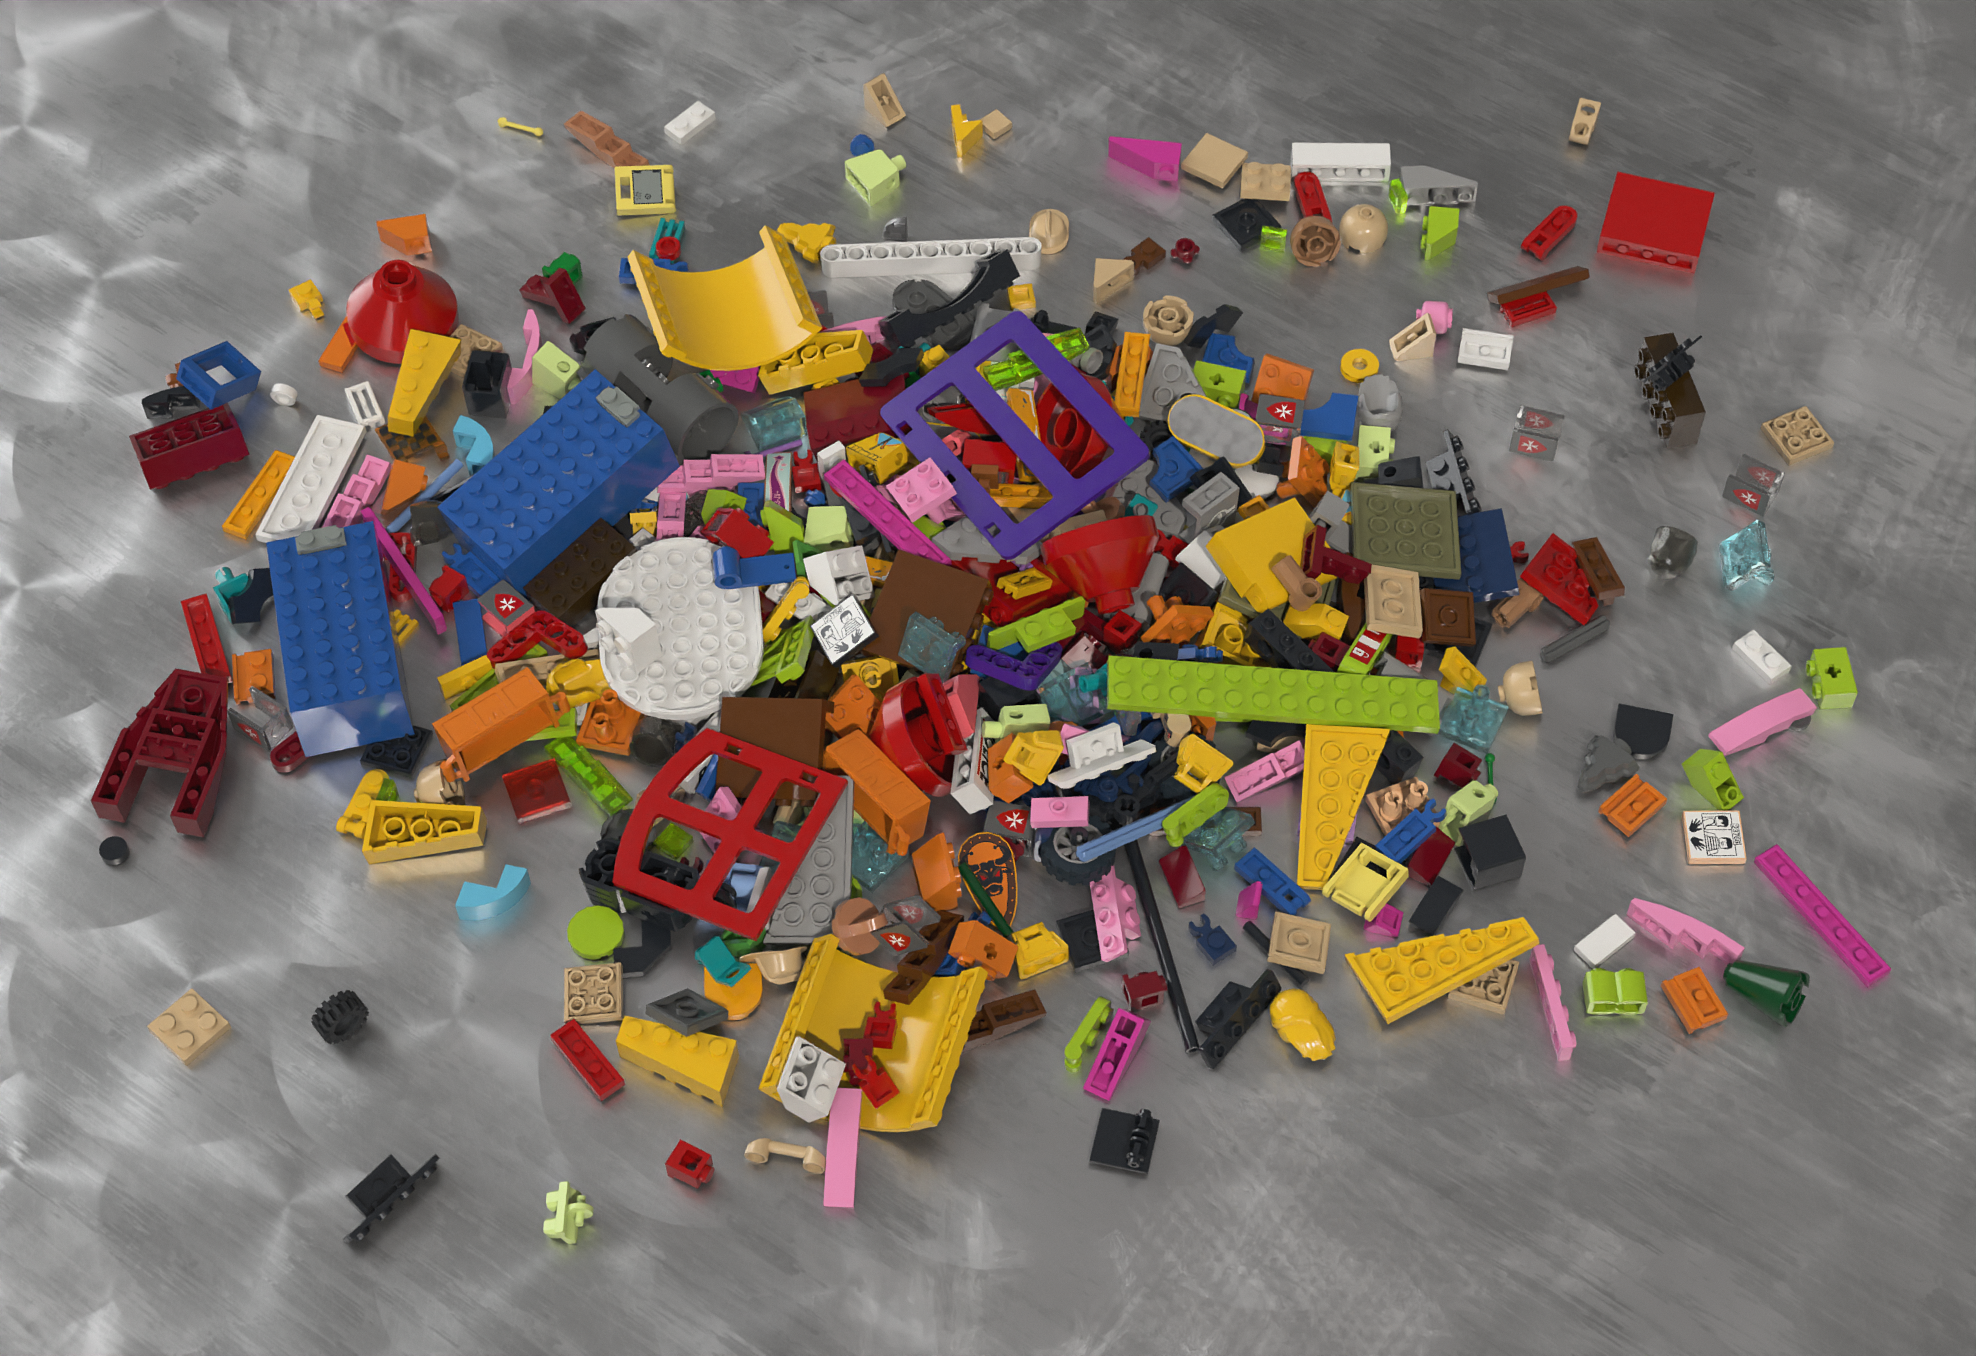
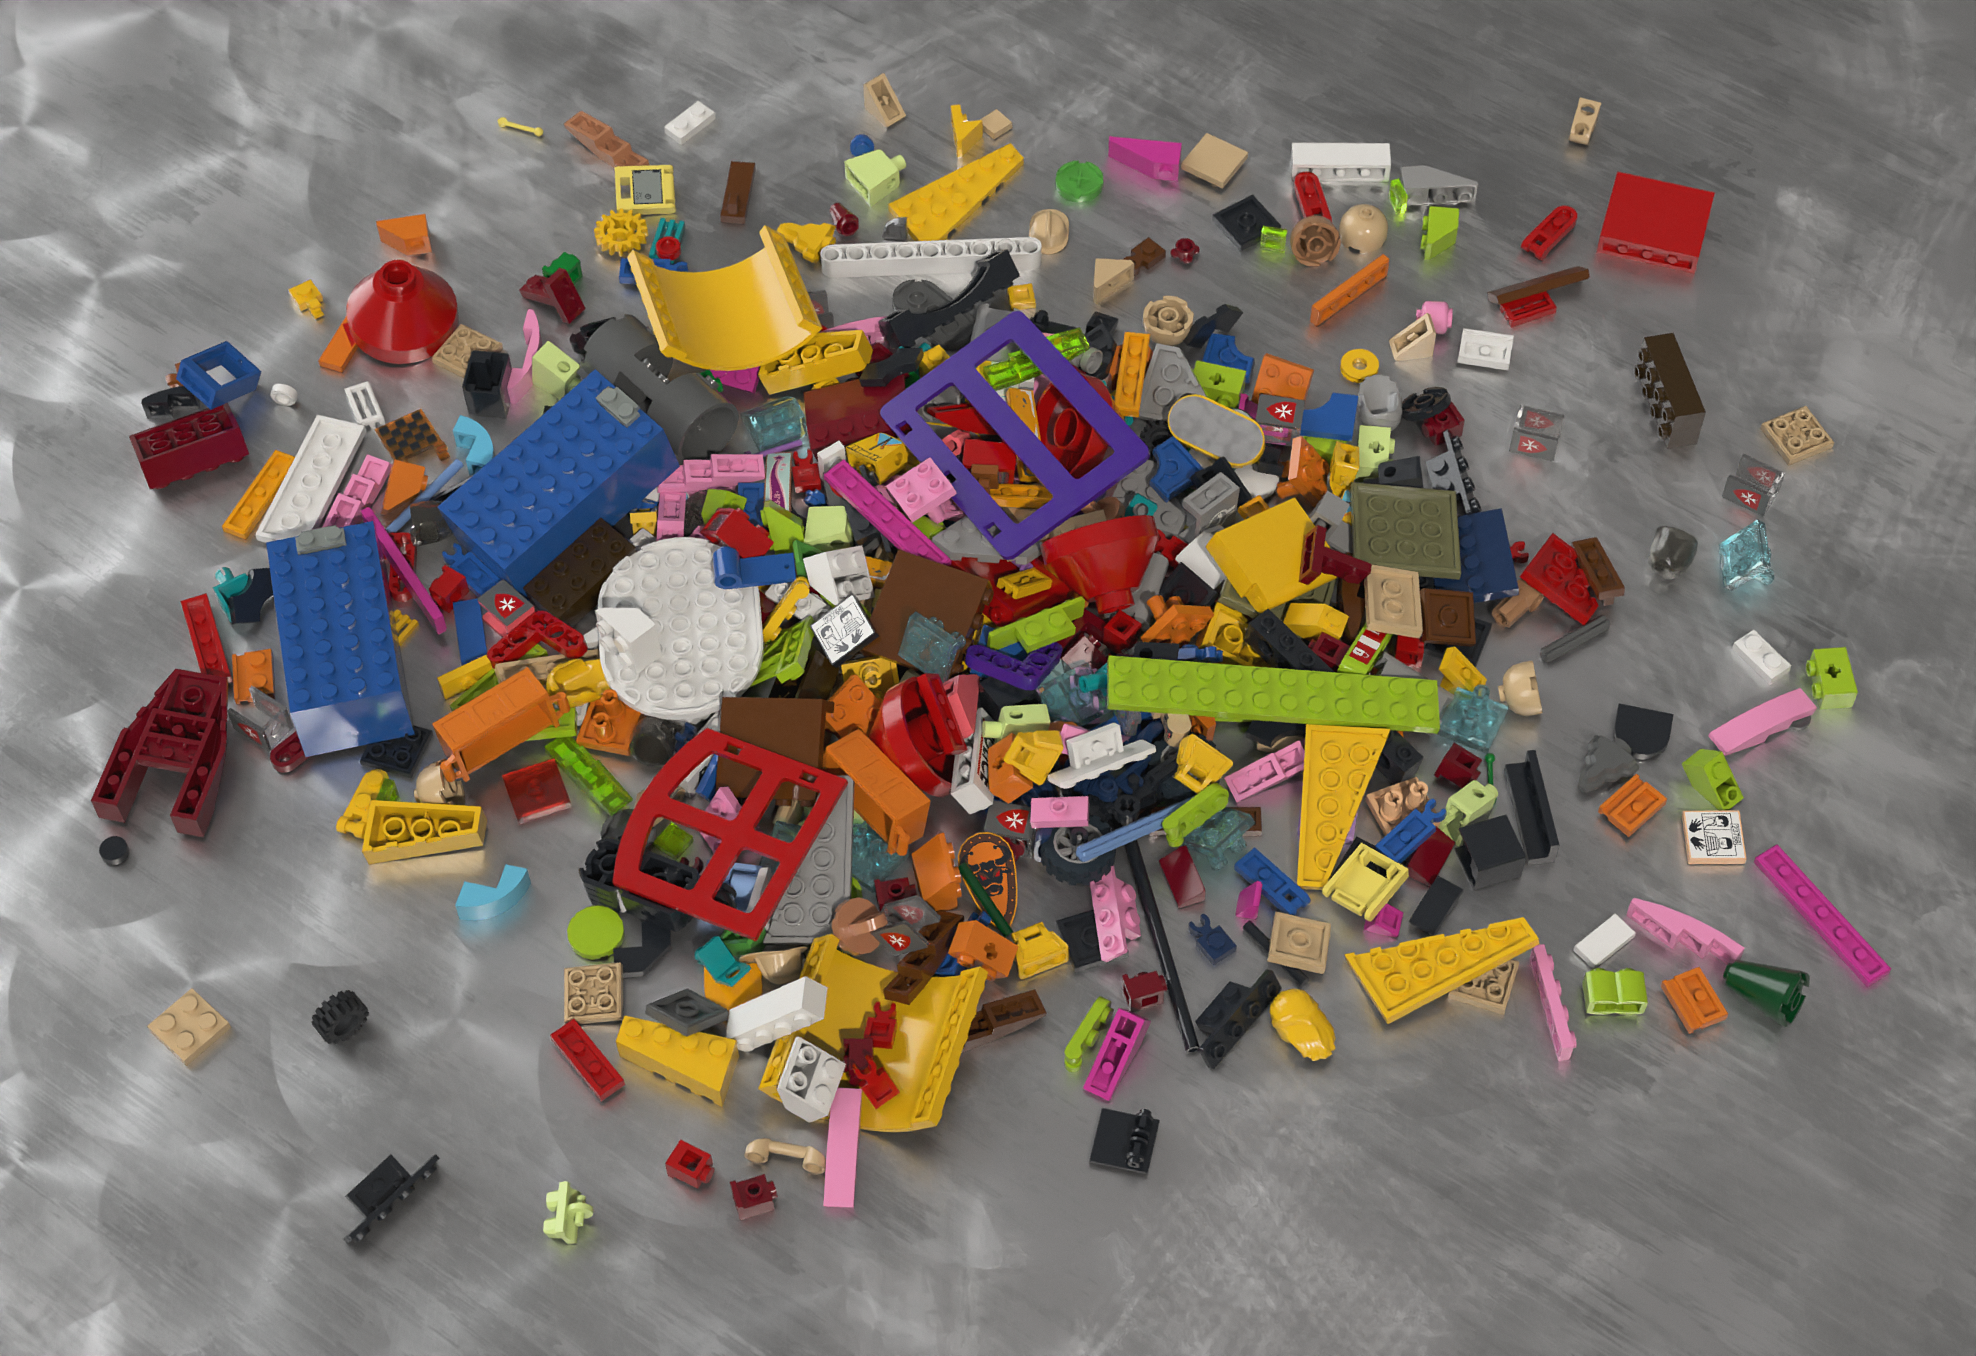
(421, 374): yellow wedge -> none
(621, 232): none -> yellow gear
(738, 192): none -> reddish brown hinge
(753, 1205): none -> dark red brick
(777, 1013): none -> white brick
(844, 220): none -> dark red cone
(893, 890): none -> dark red brick
(954, 197): none -> yellow wing
(1079, 181): none -> bright green tile
(1265, 181): tan plate -> none
(1297, 584): medium nougat piece -> none
(1349, 290): none -> orange tile
(1425, 405): none -> black tile
(1447, 419): none -> dark red brick
(1532, 810): none -> black fence
(1672, 366): black hinge -> none

